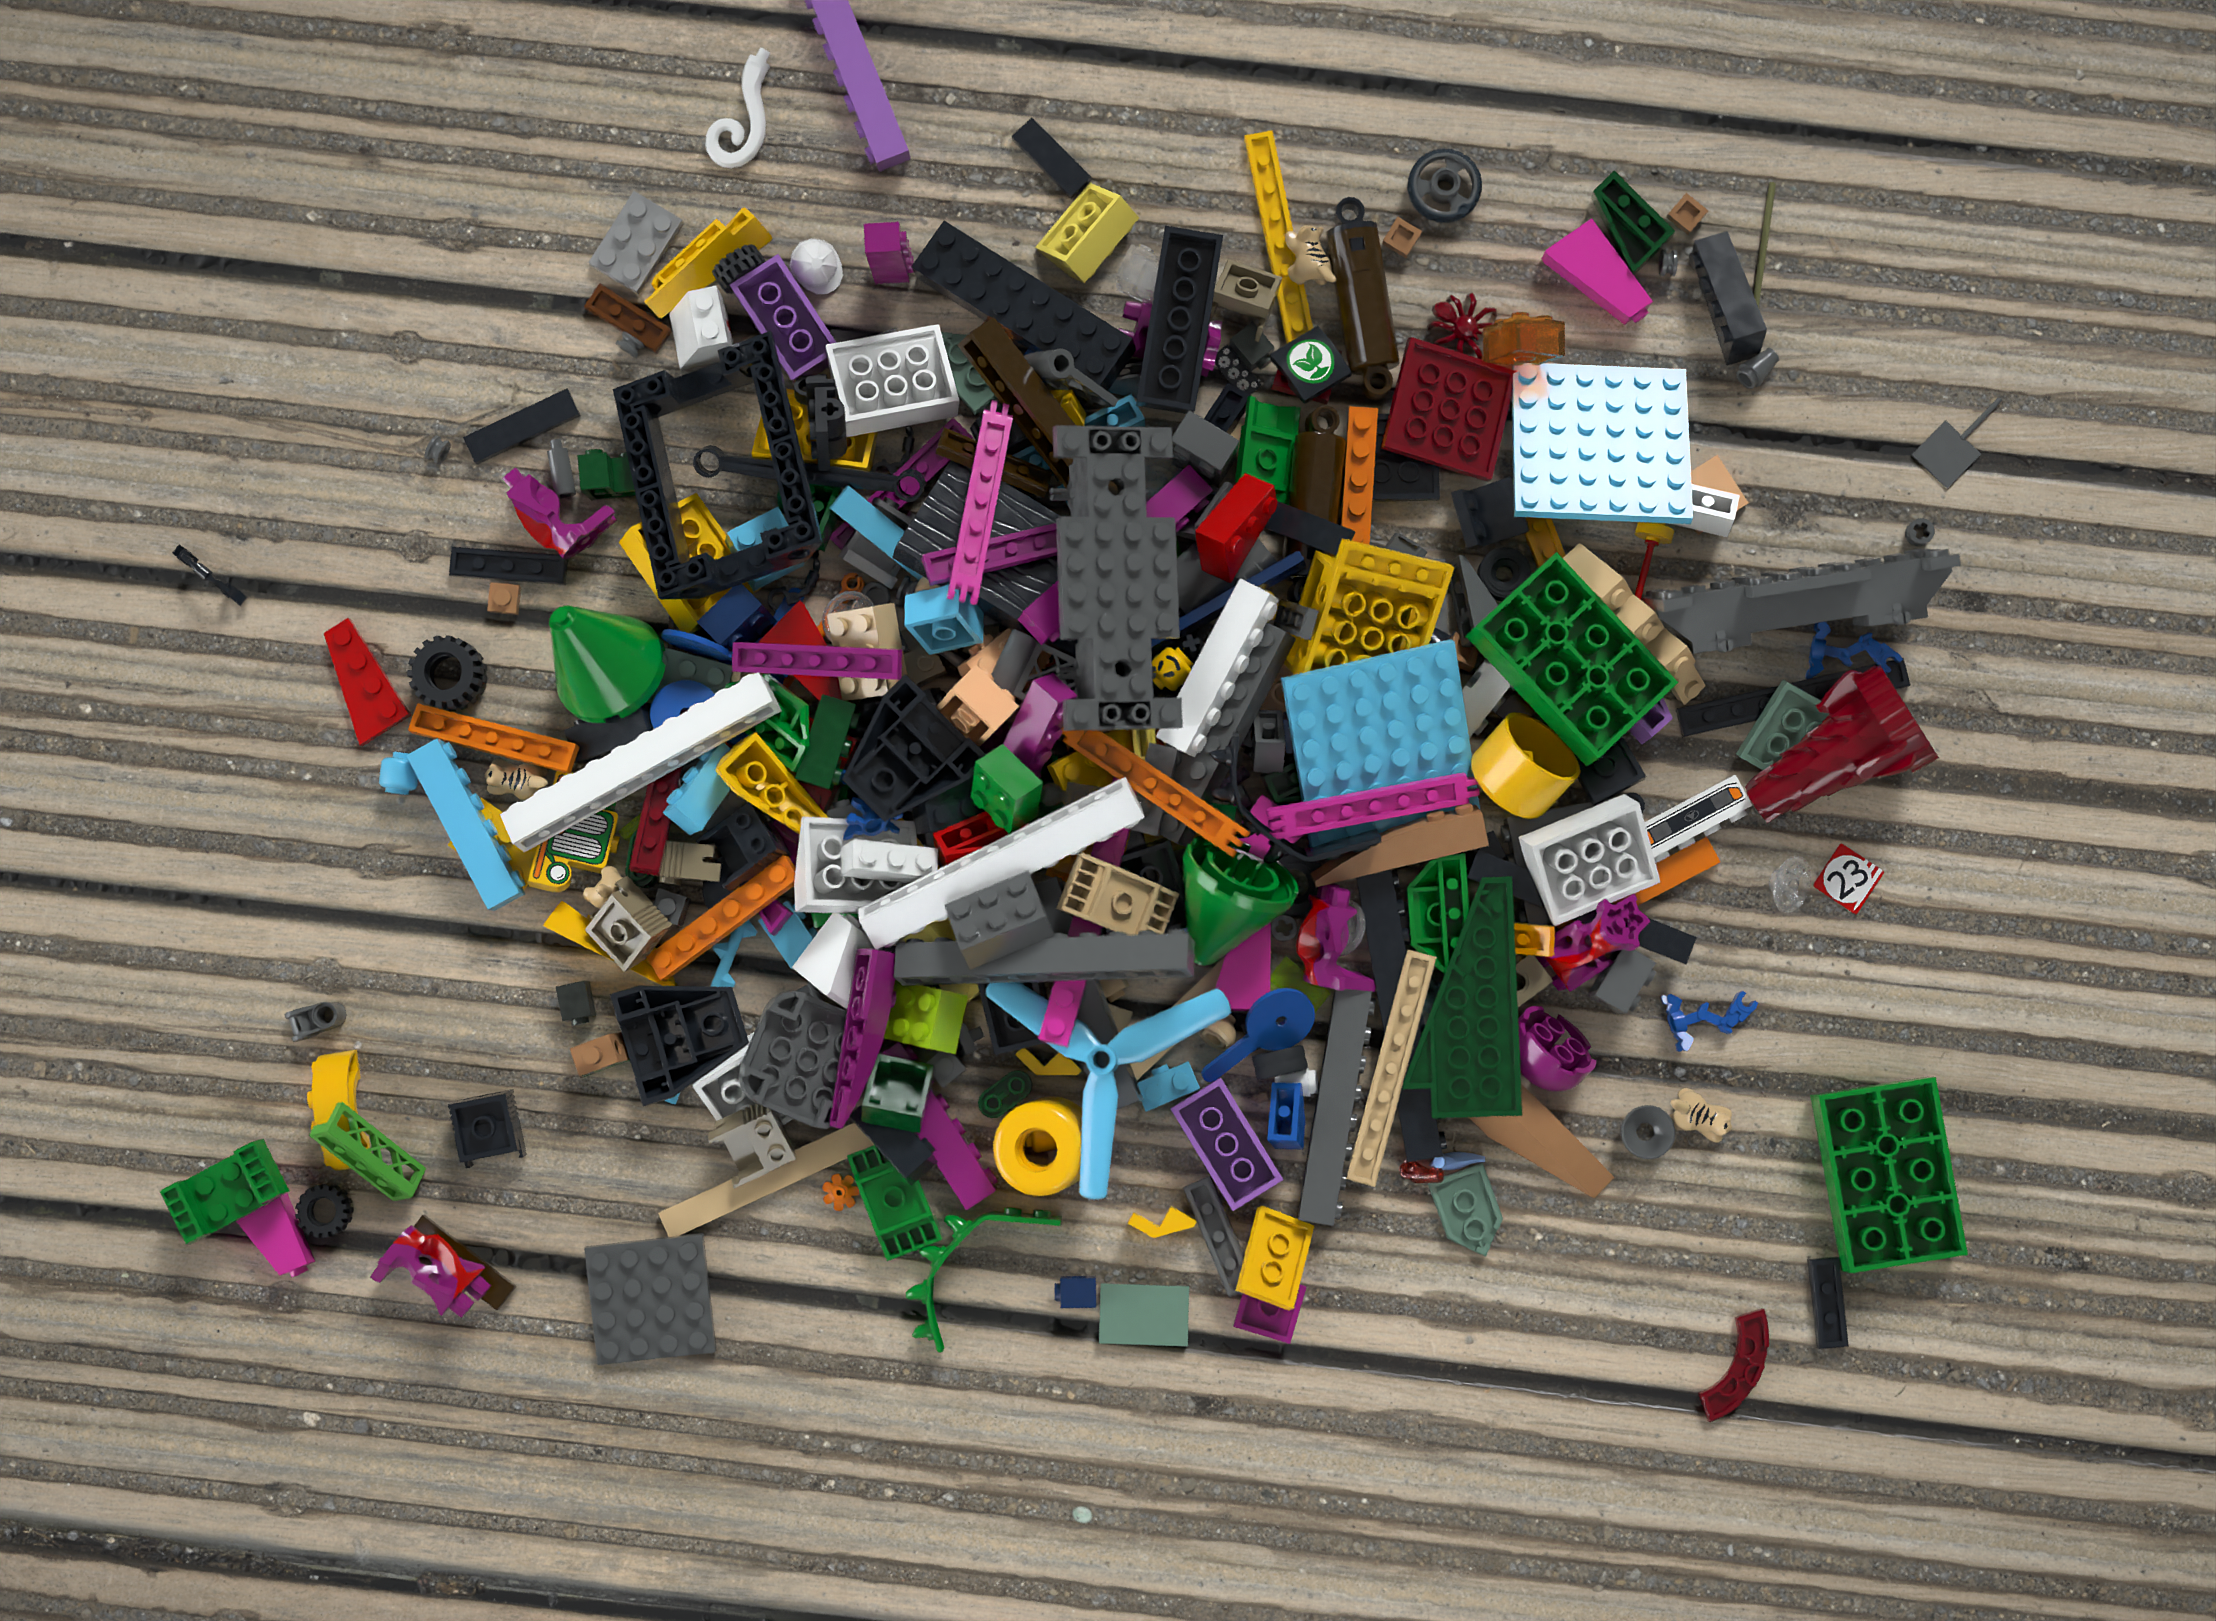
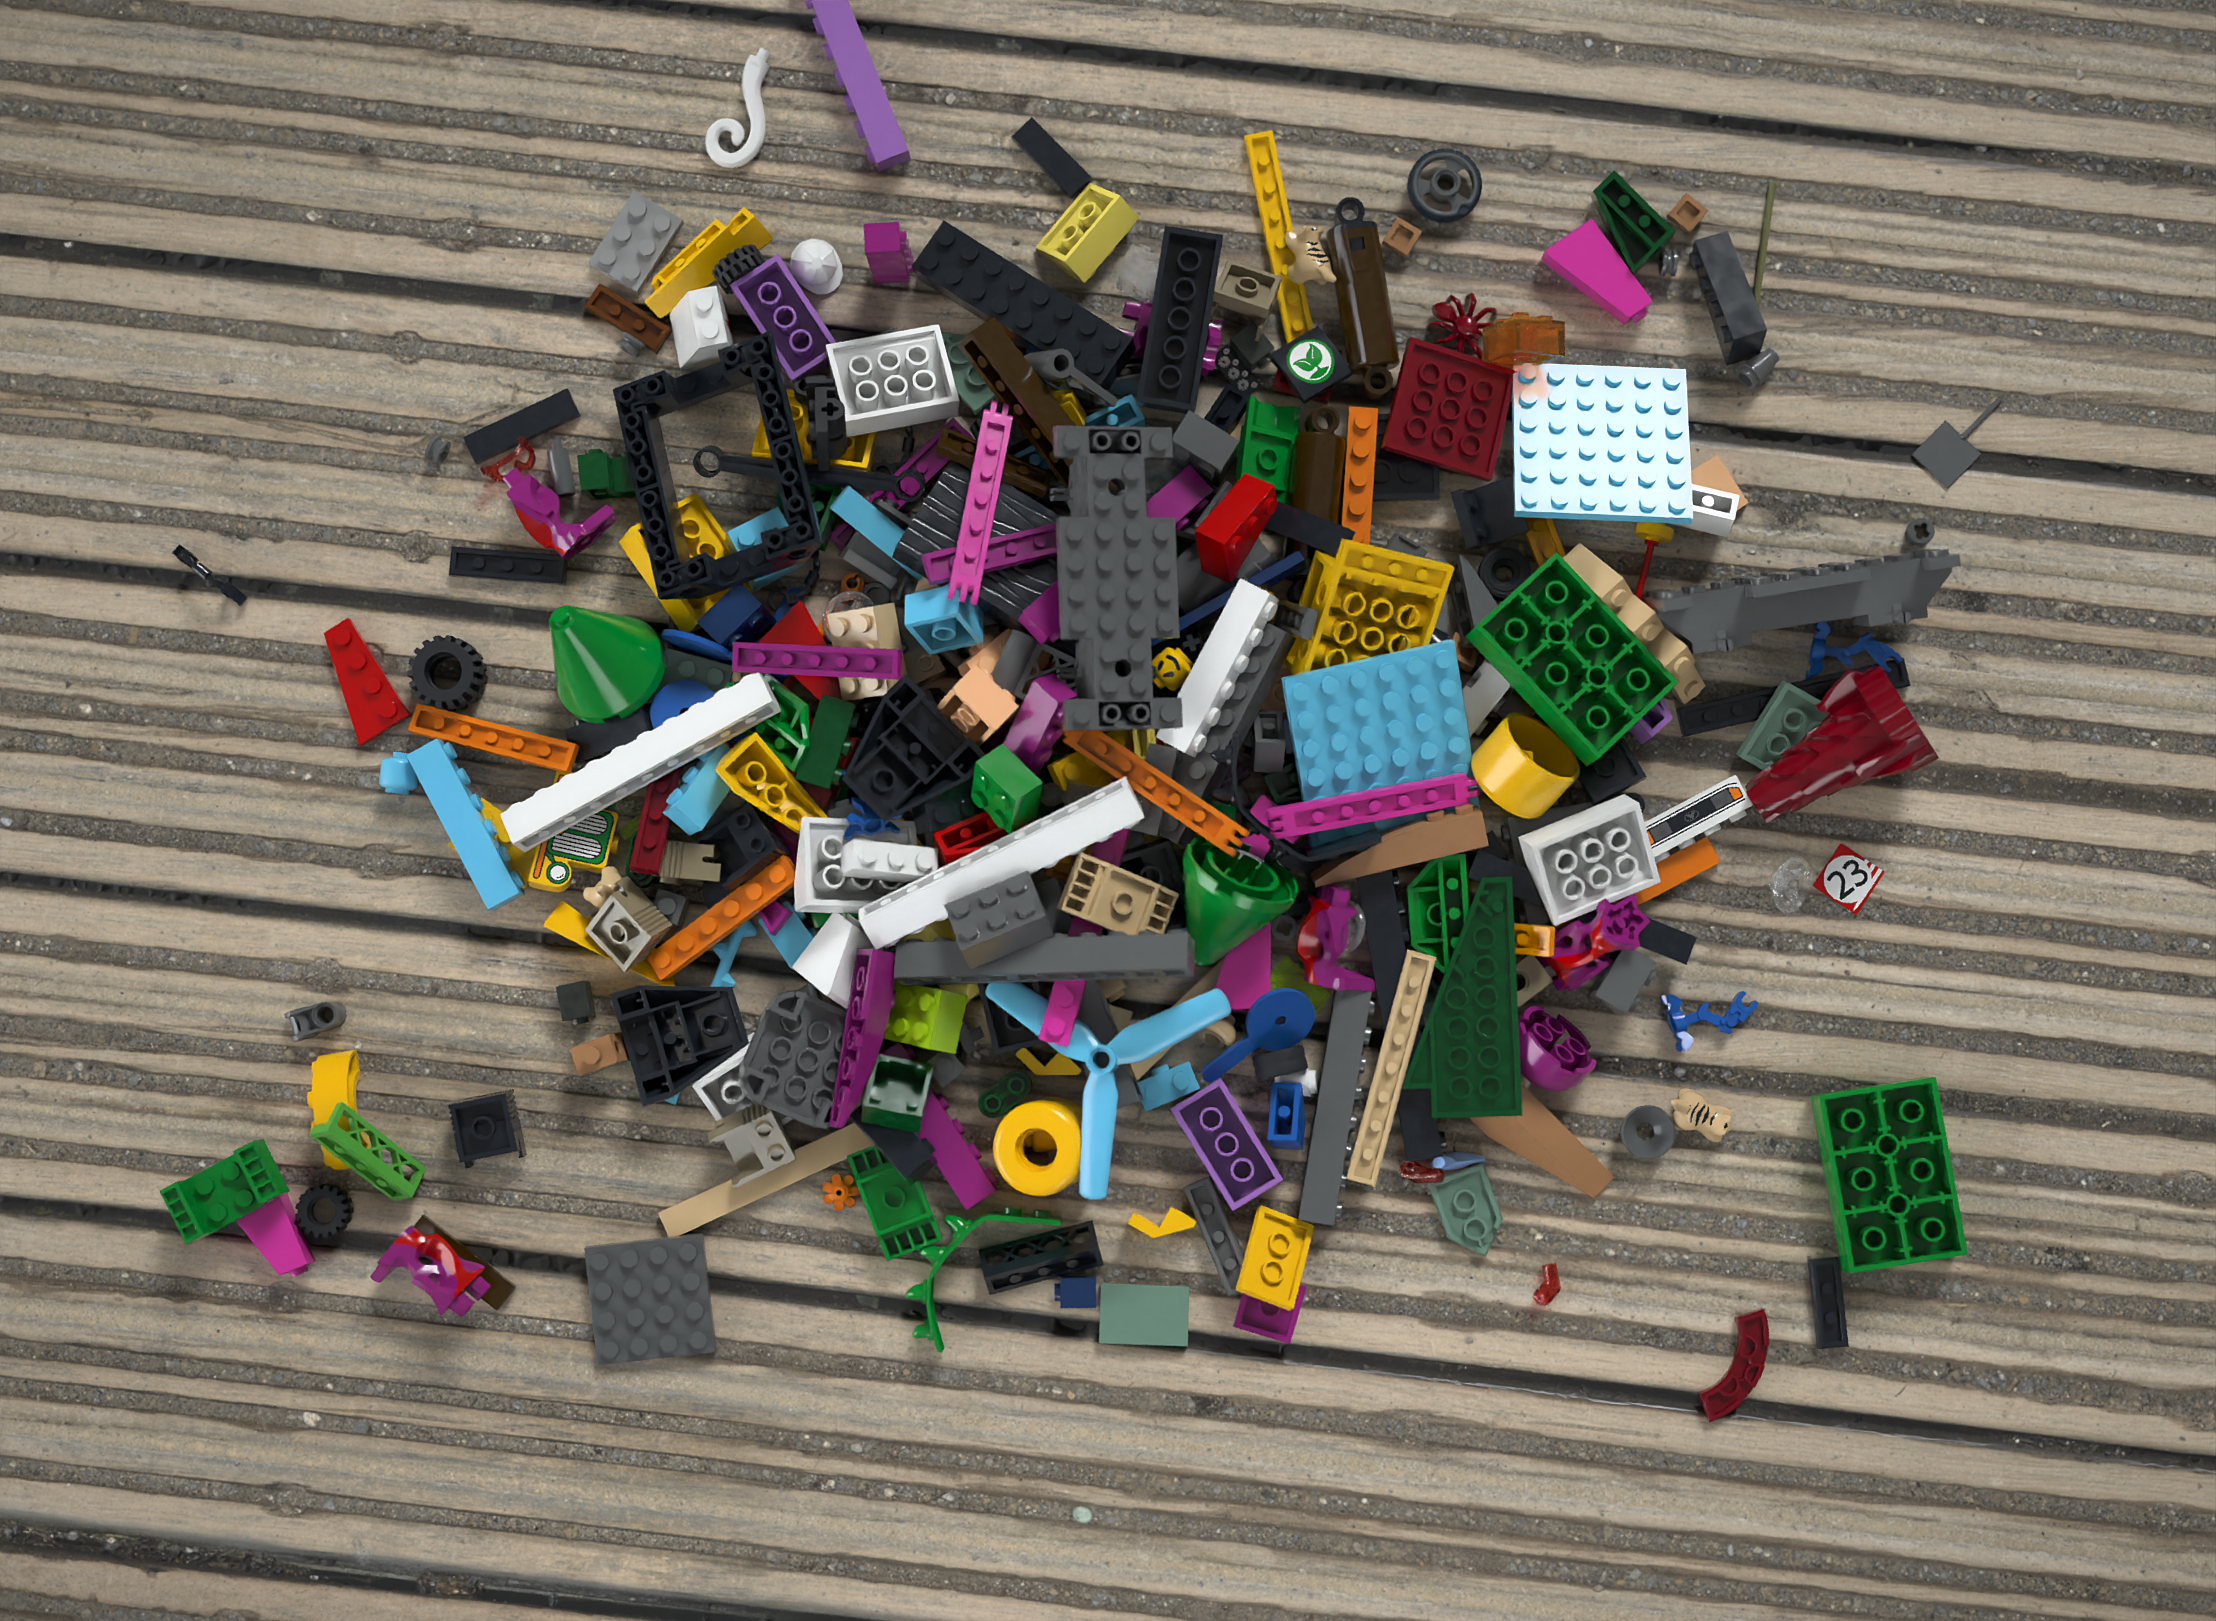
(492, 470): none -> clear red helmet
(504, 598): medium nougat plate -> none
(514, 779): tan animal -> none
(1041, 1263): none -> black fence
(1549, 1287): none -> clear red arm

